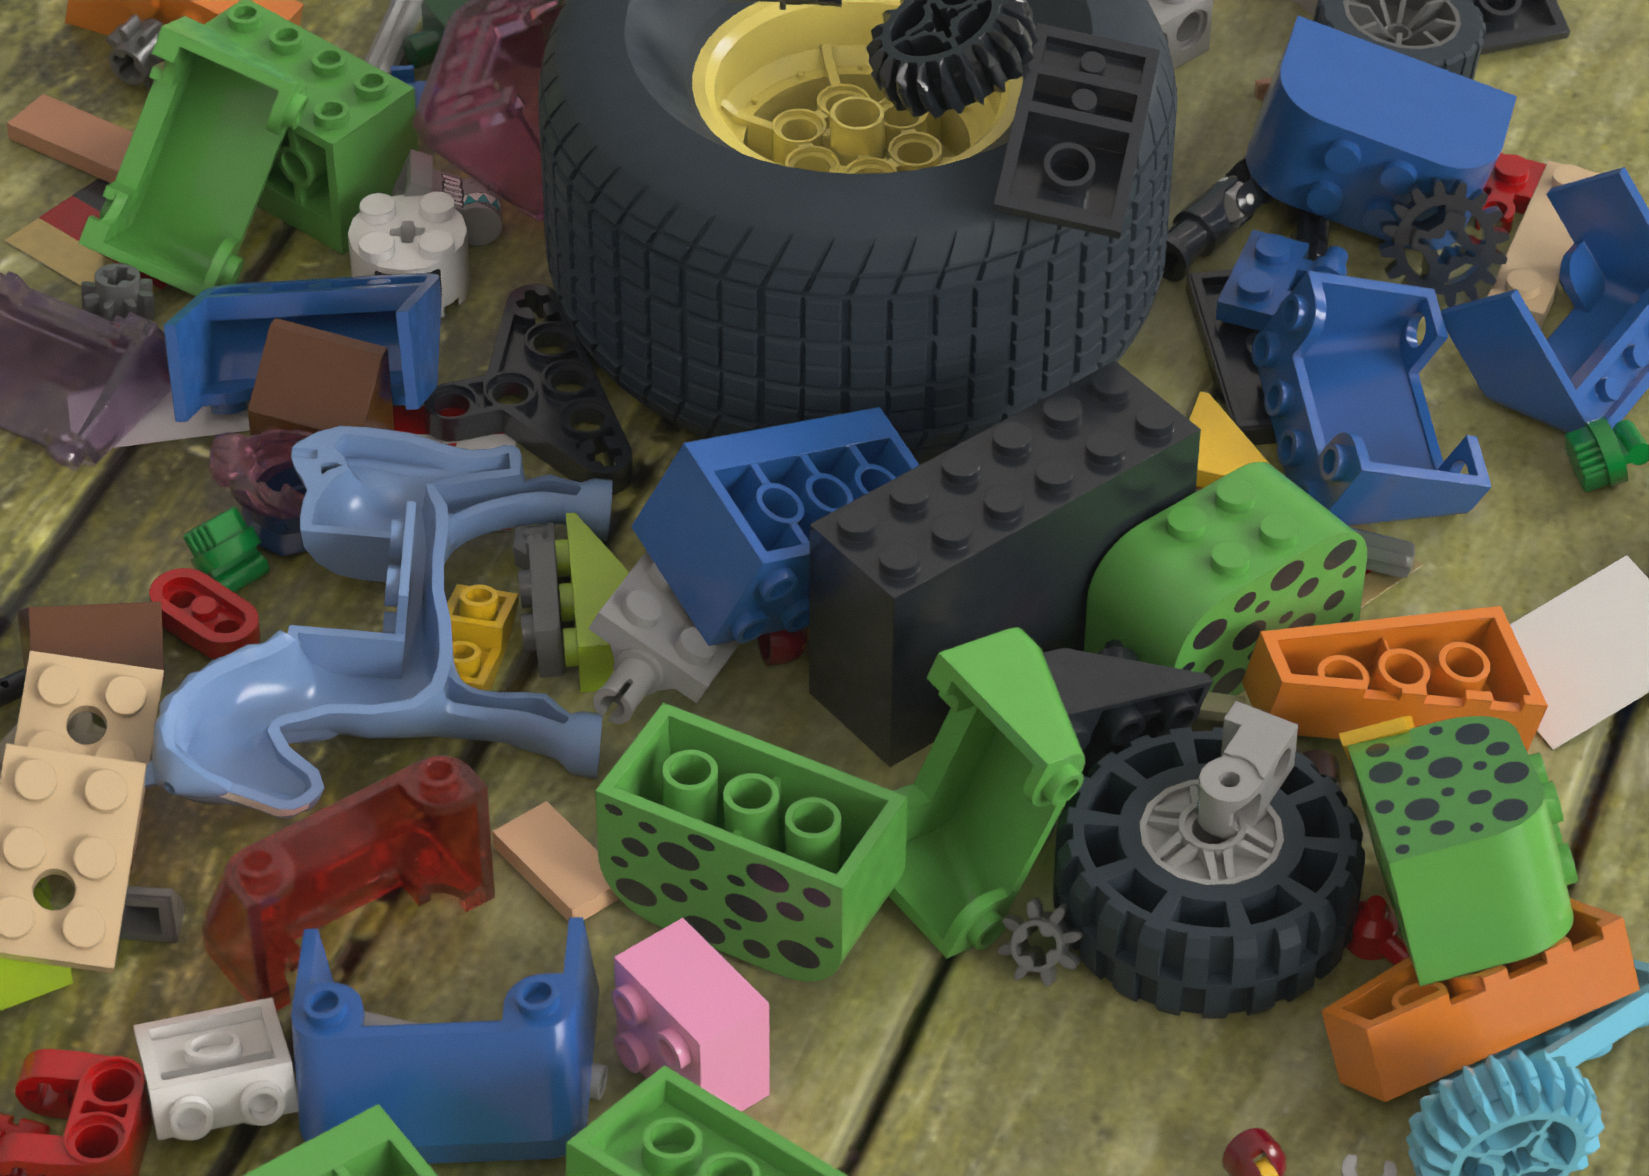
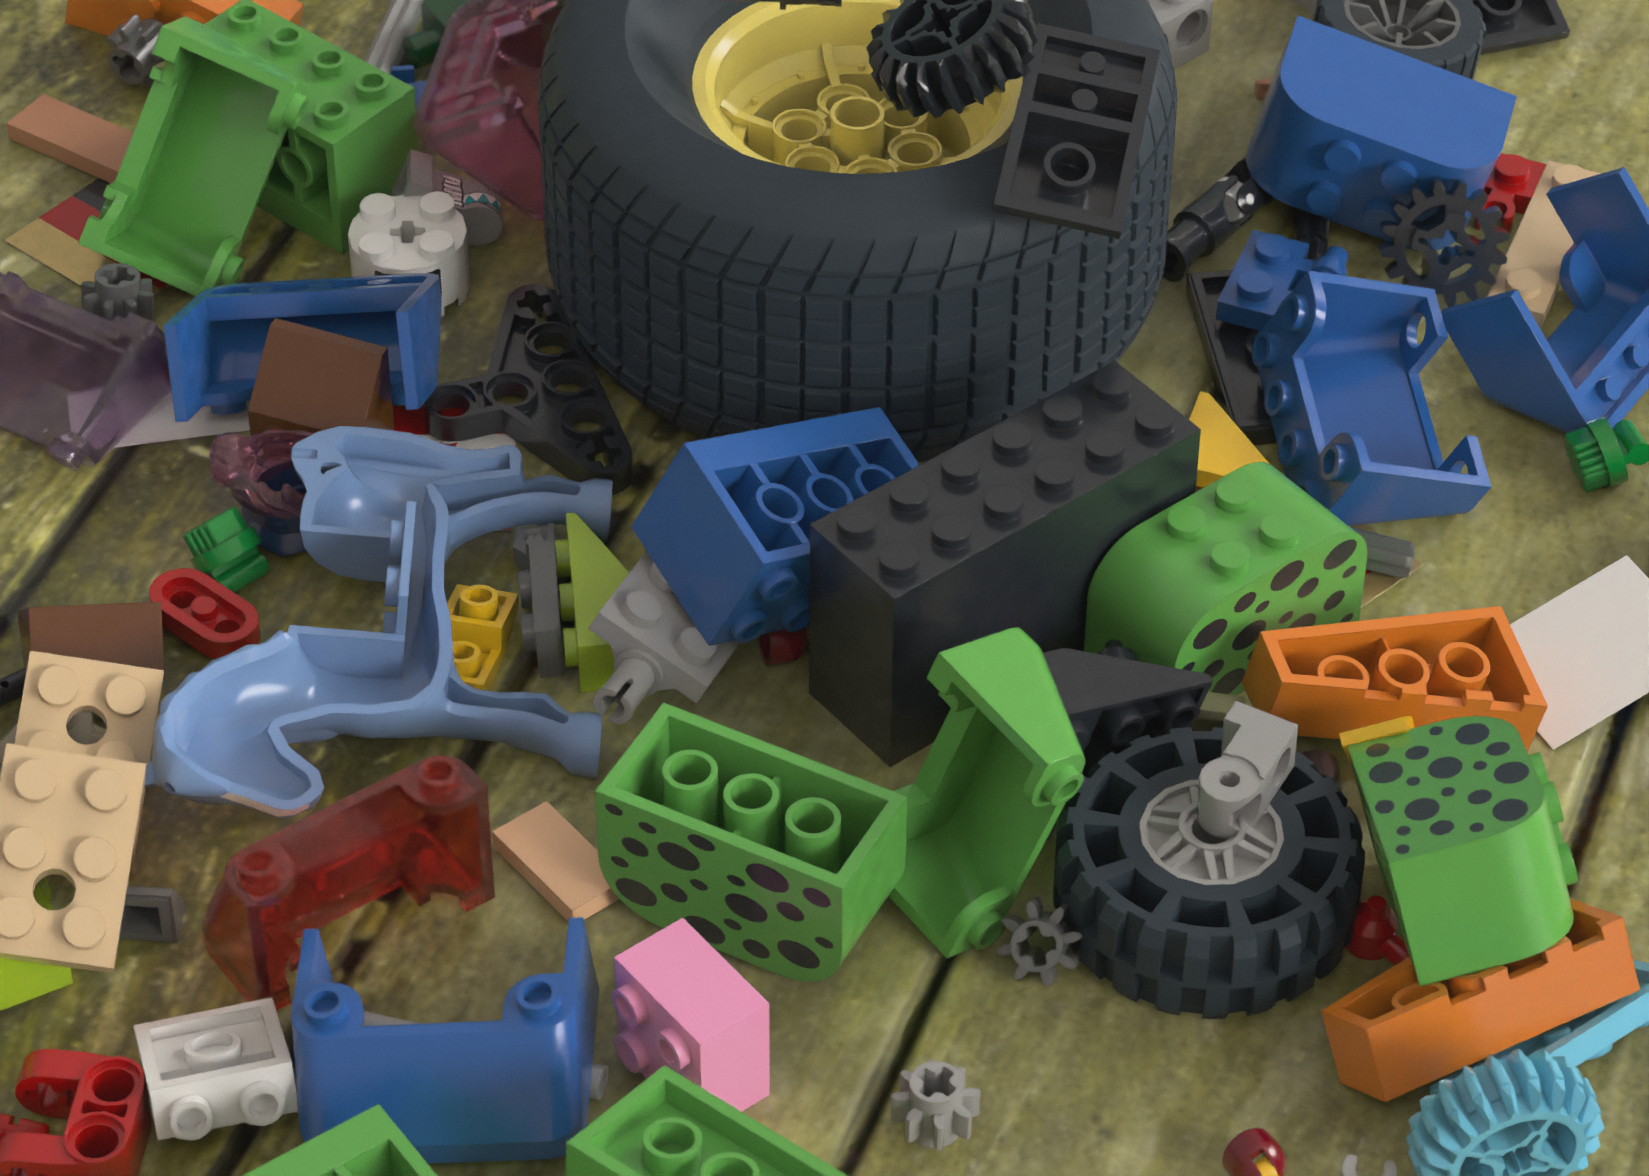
(935, 1104): none -> light grey gear

